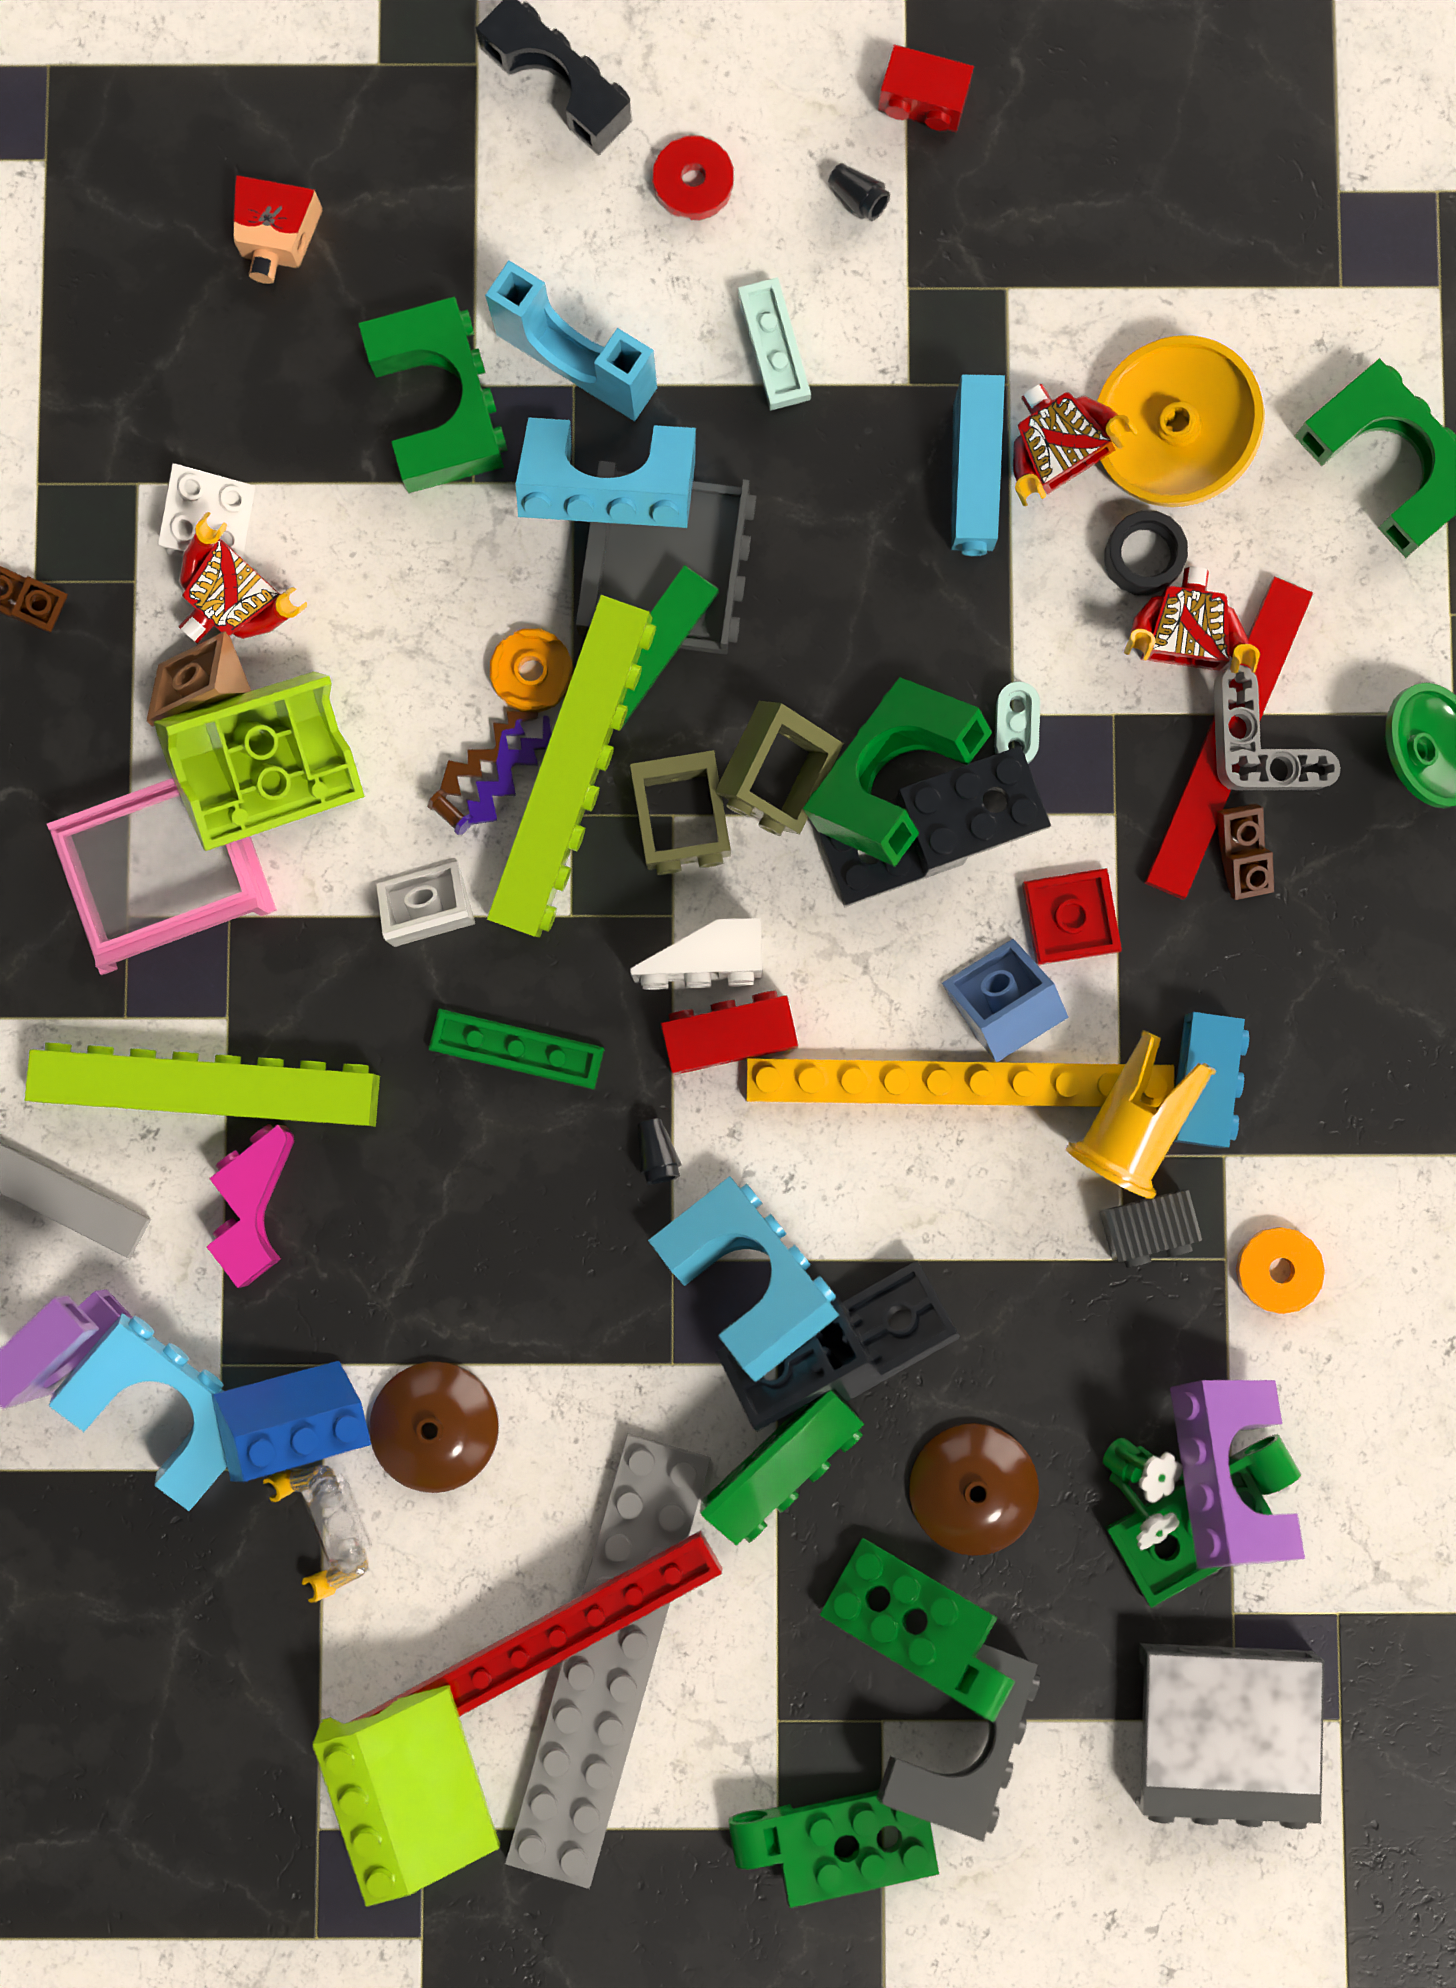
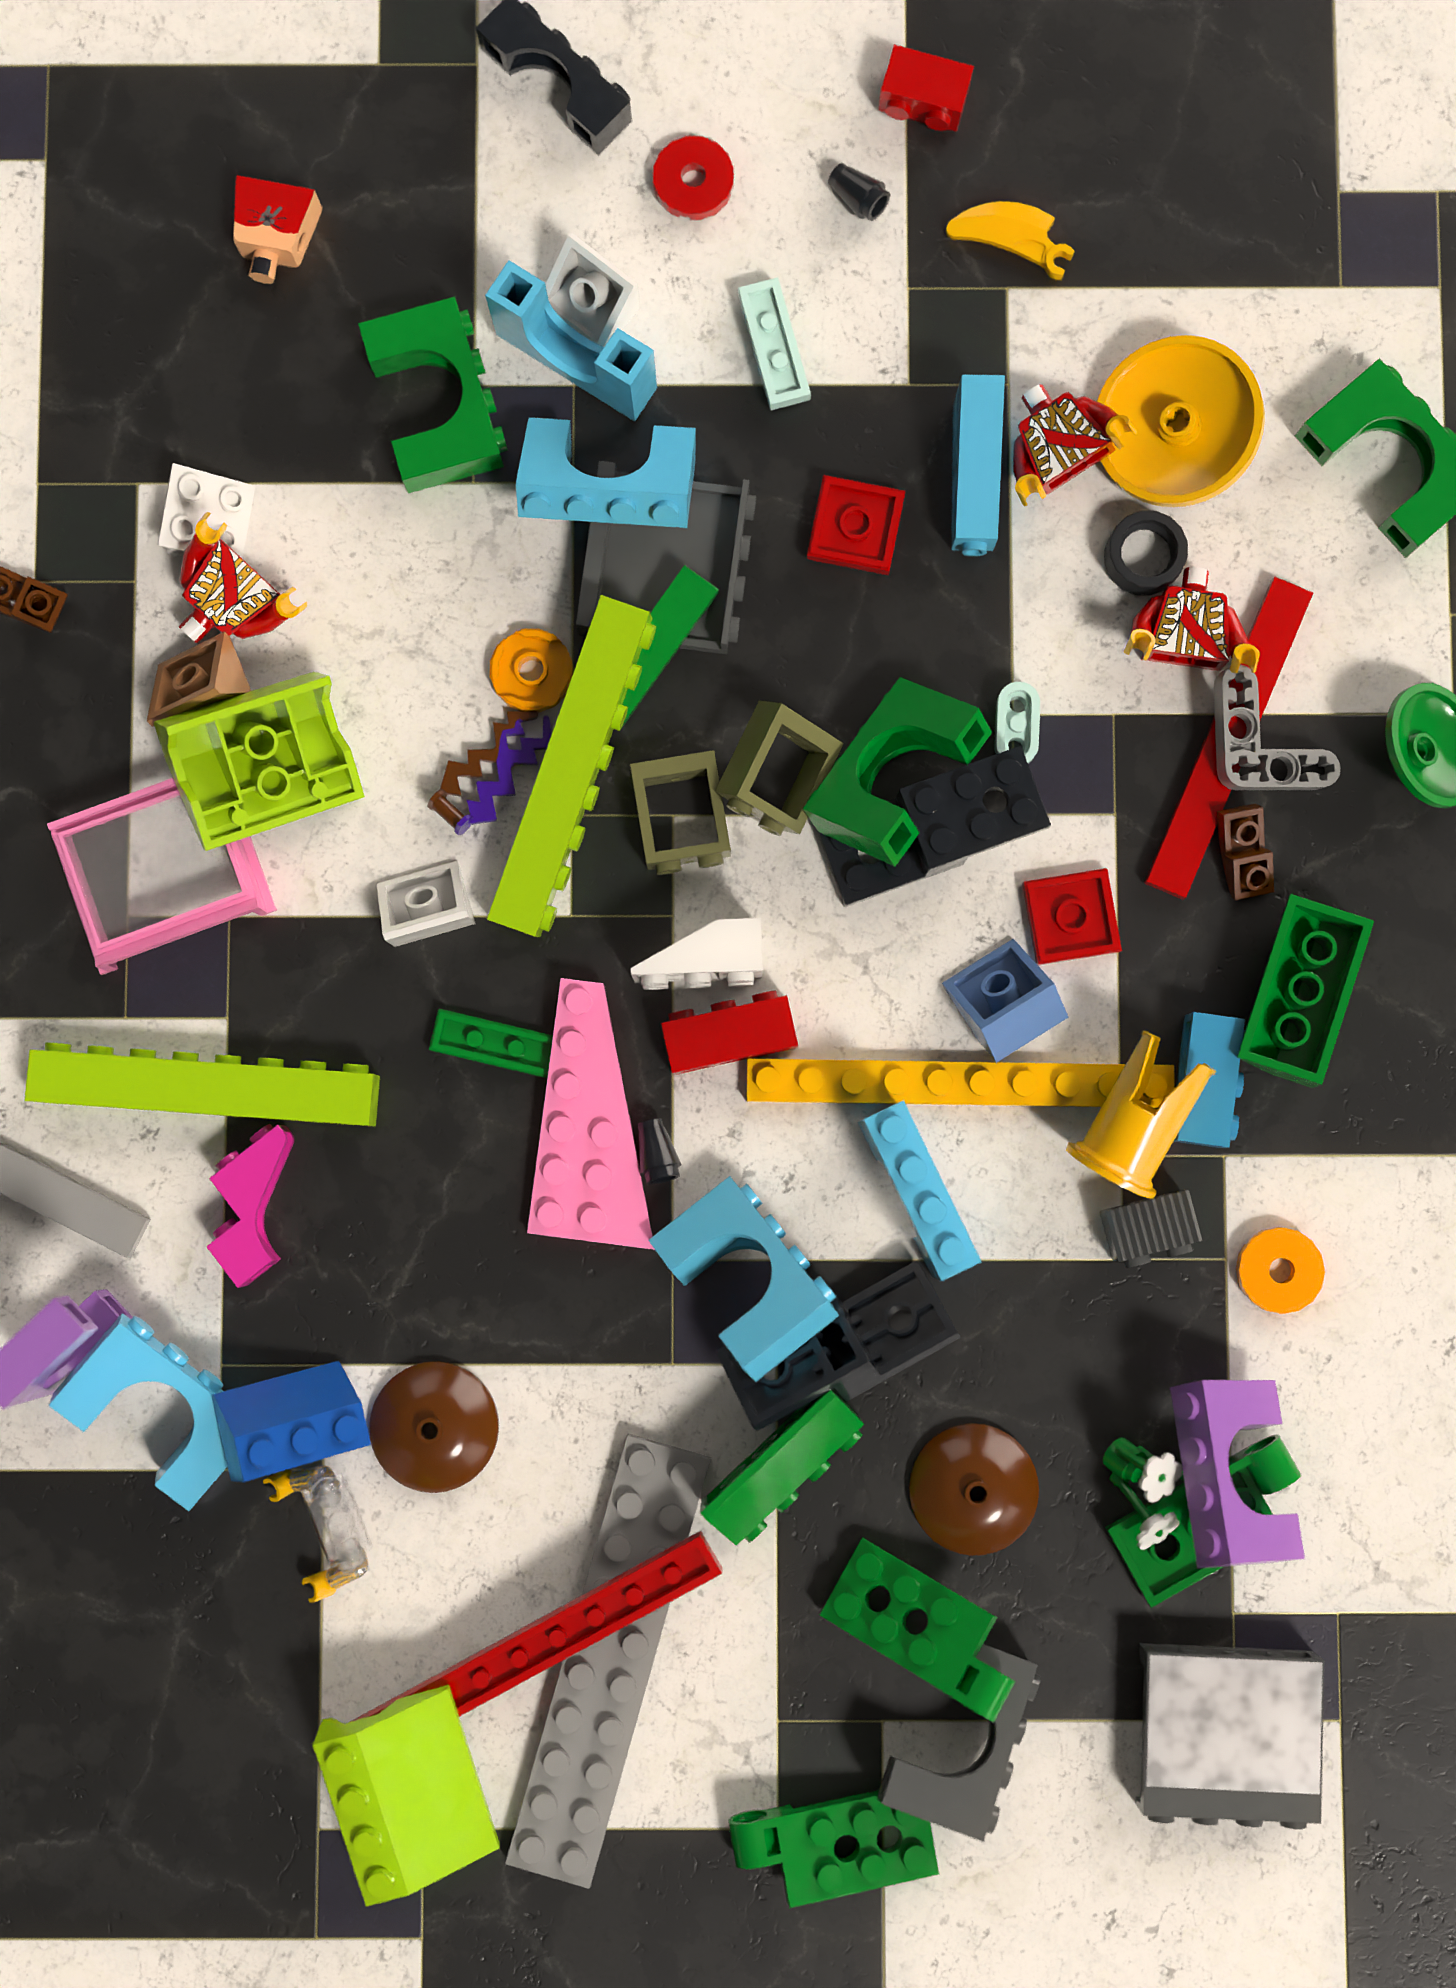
(587, 1150): none -> bright pink wing
(591, 292): none -> white slope
(855, 525): none -> red plate
(936, 1222): none -> medium azure arch
(1014, 229): none -> yellow piece
(1305, 991): none -> green slope

